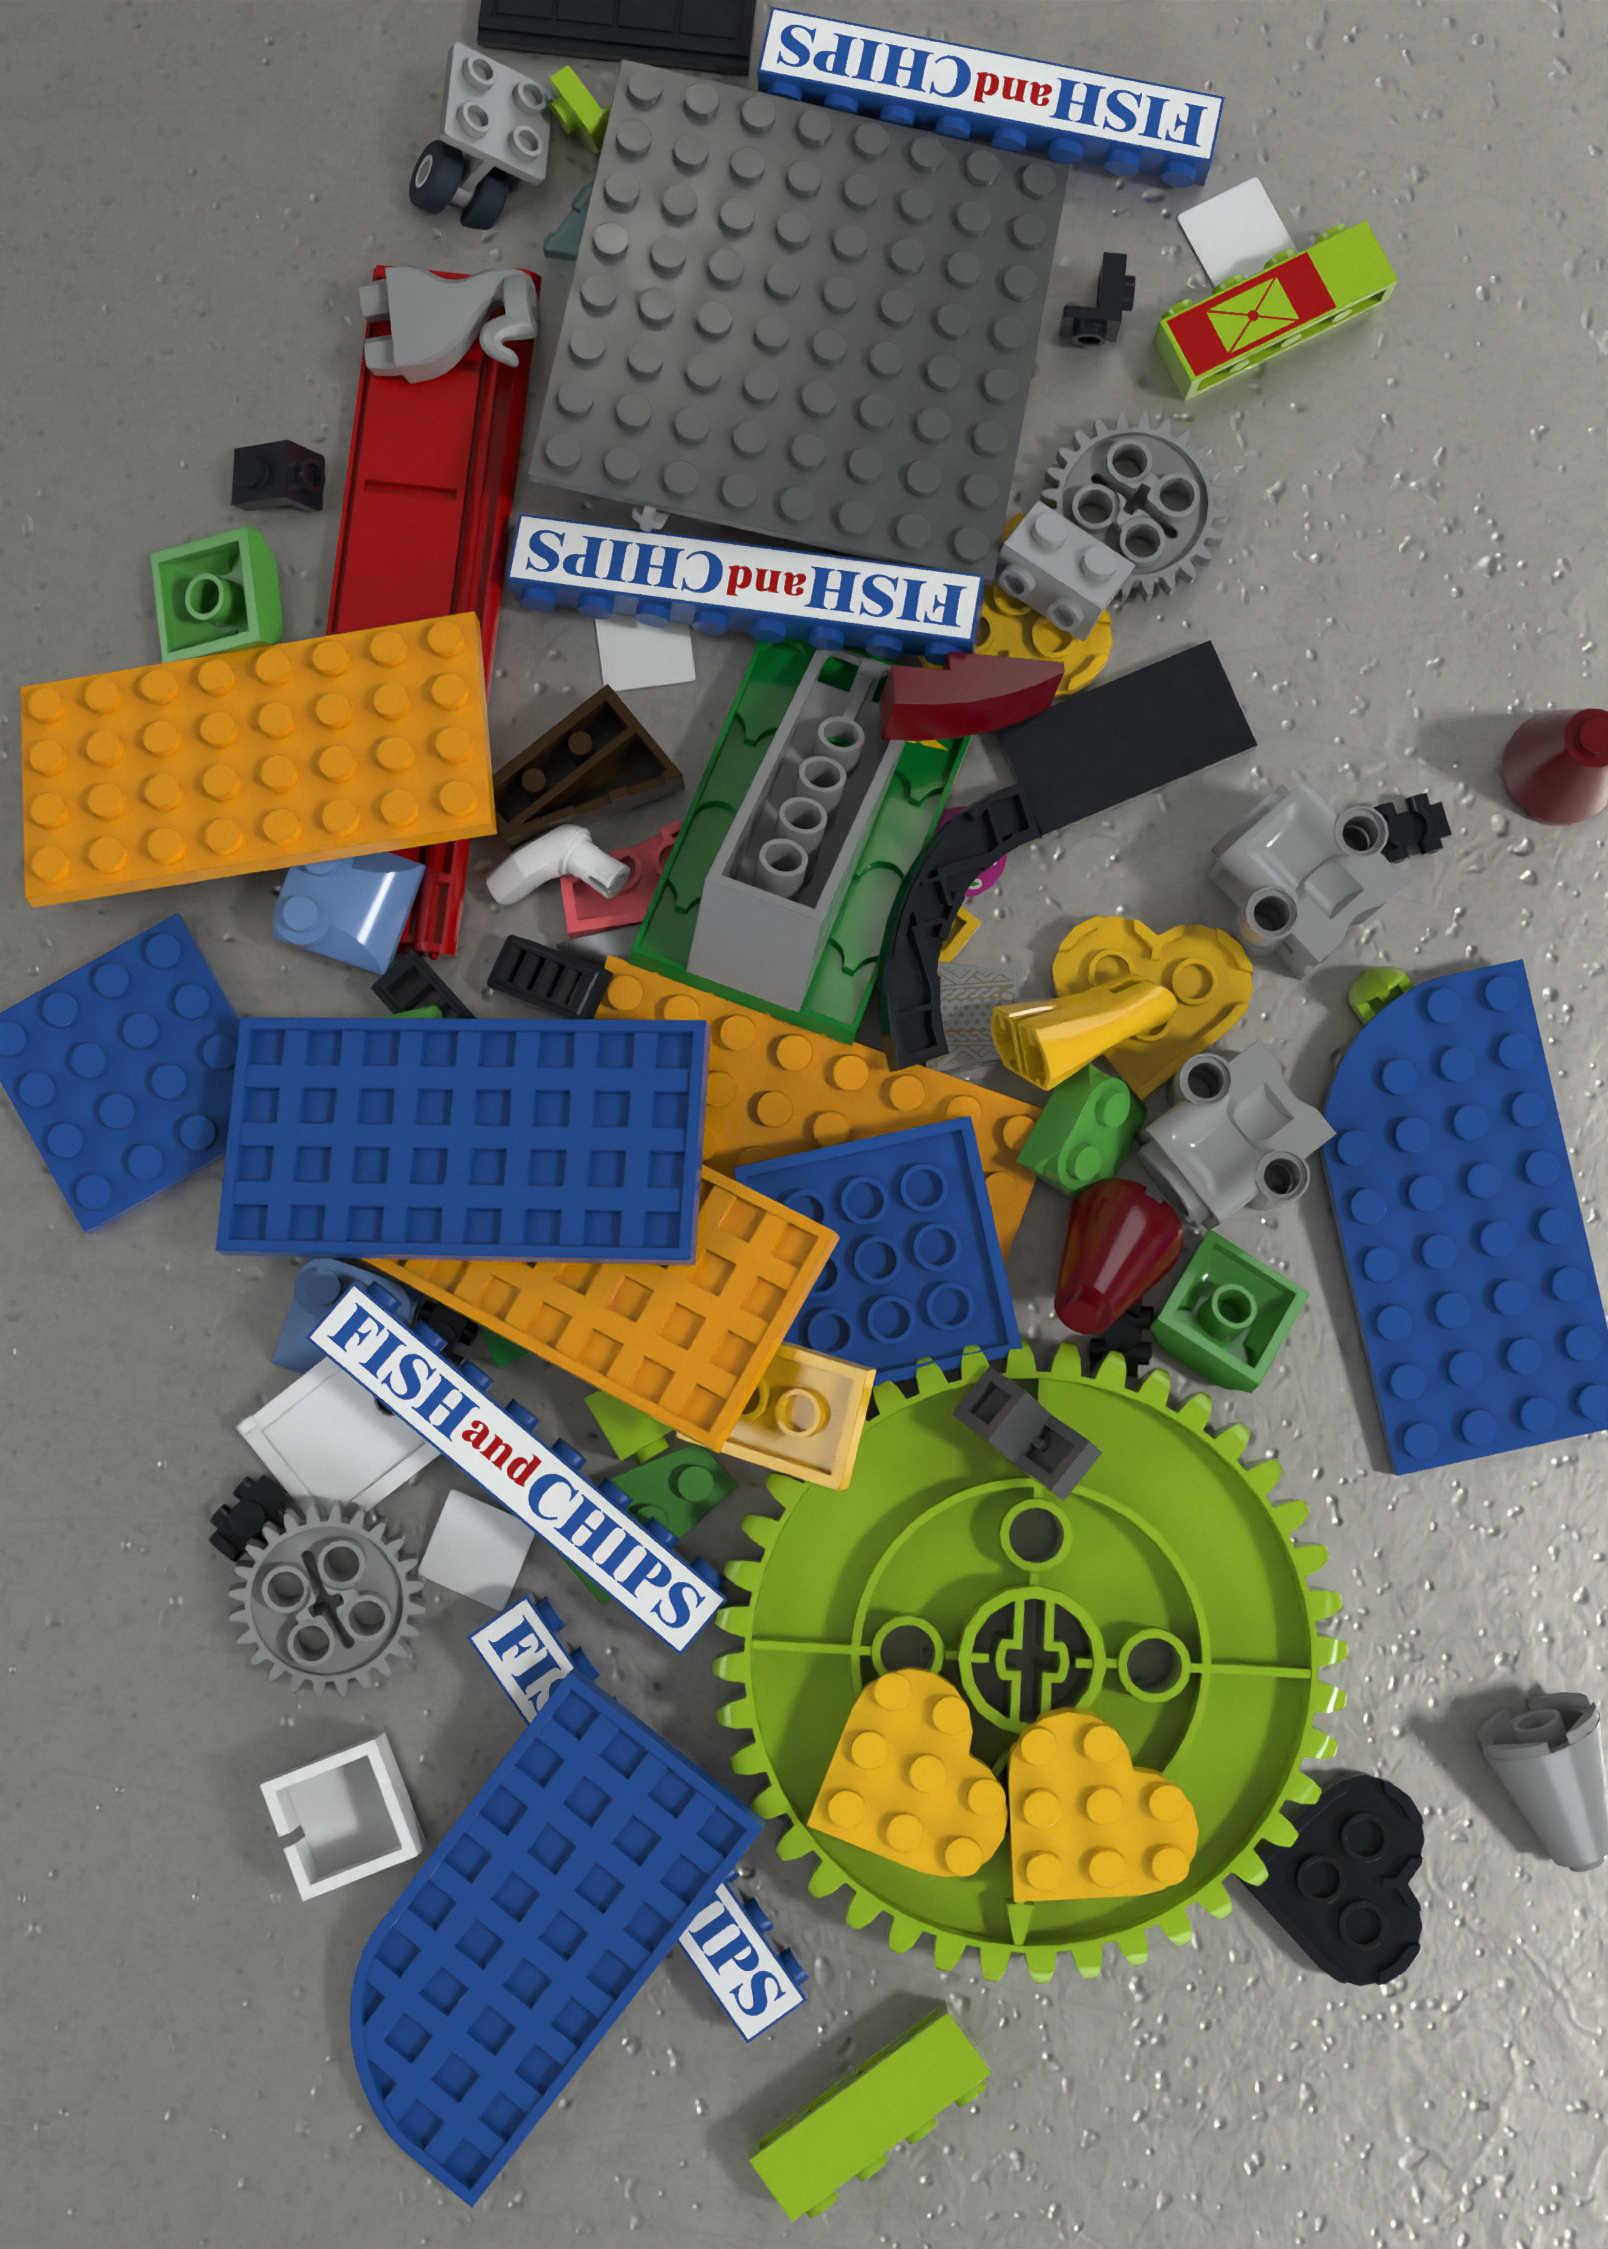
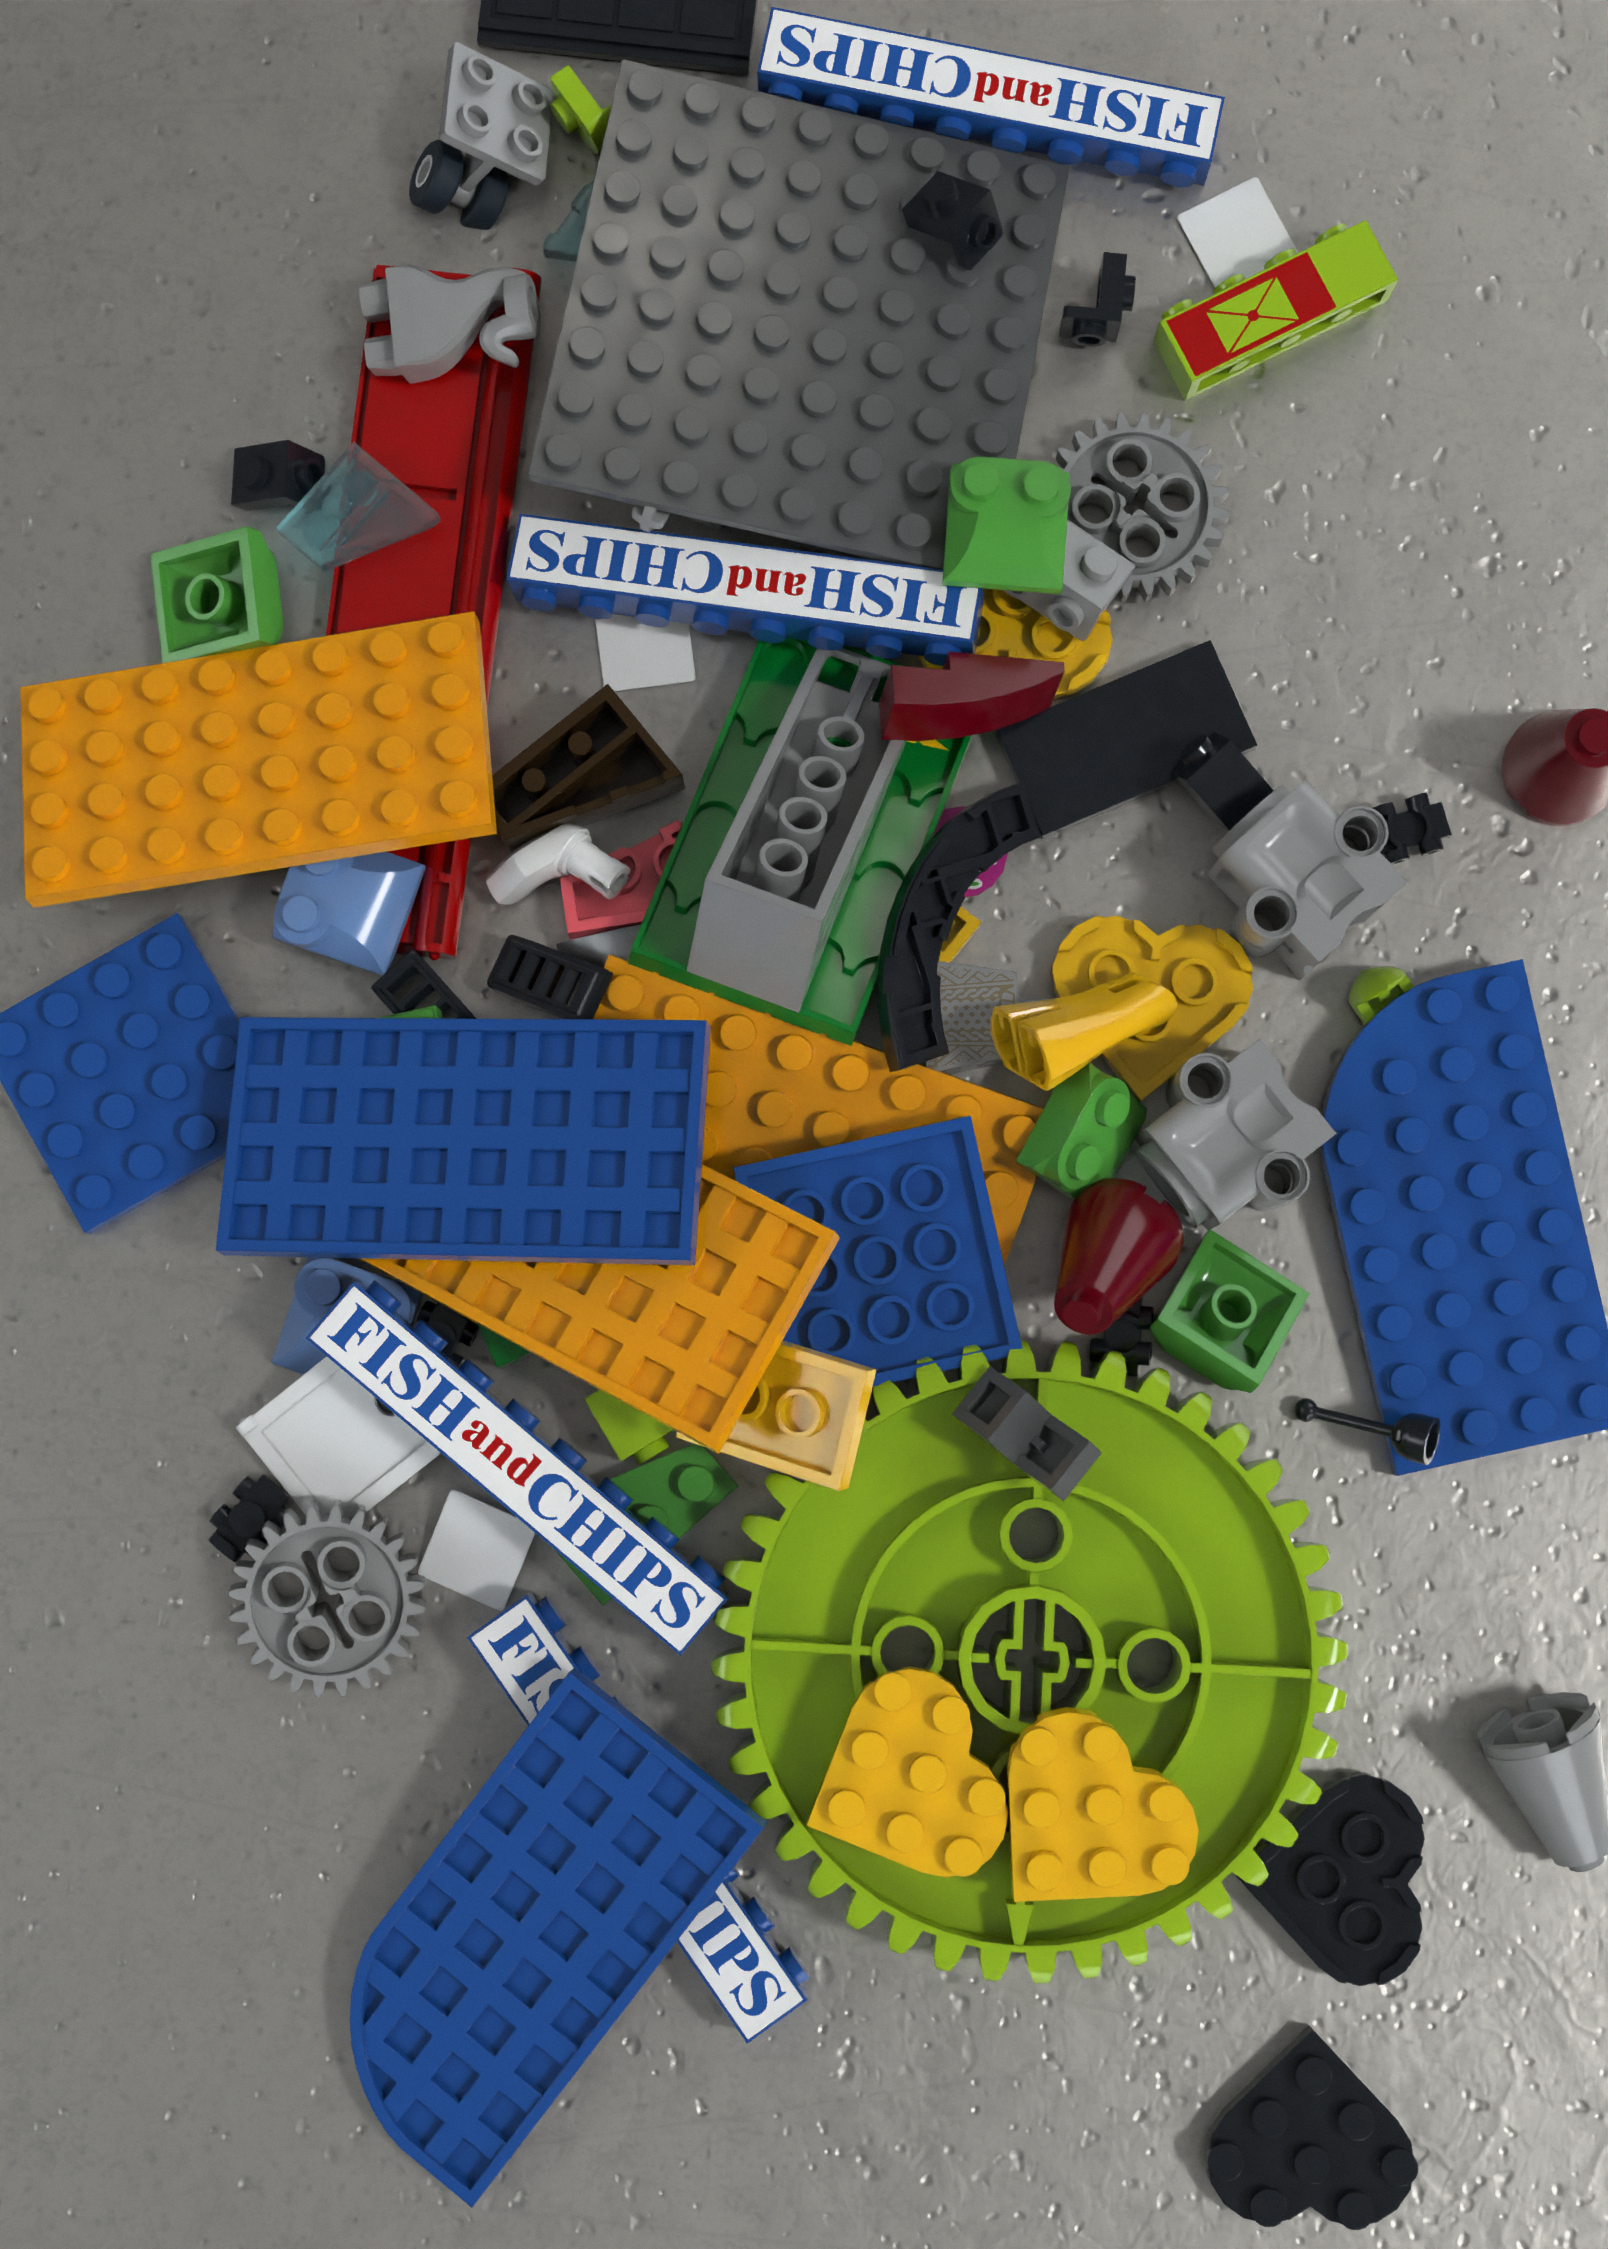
(350, 1814): white piece -> none
(354, 512): none -> clear light blue wing
(869, 2113): lime brick -> none
(957, 214): none -> black bracket
(1006, 525): none -> bright green slope
(1220, 779): none -> black brick
(1309, 2139): none -> black plate
(1412, 1435): none -> black hinge

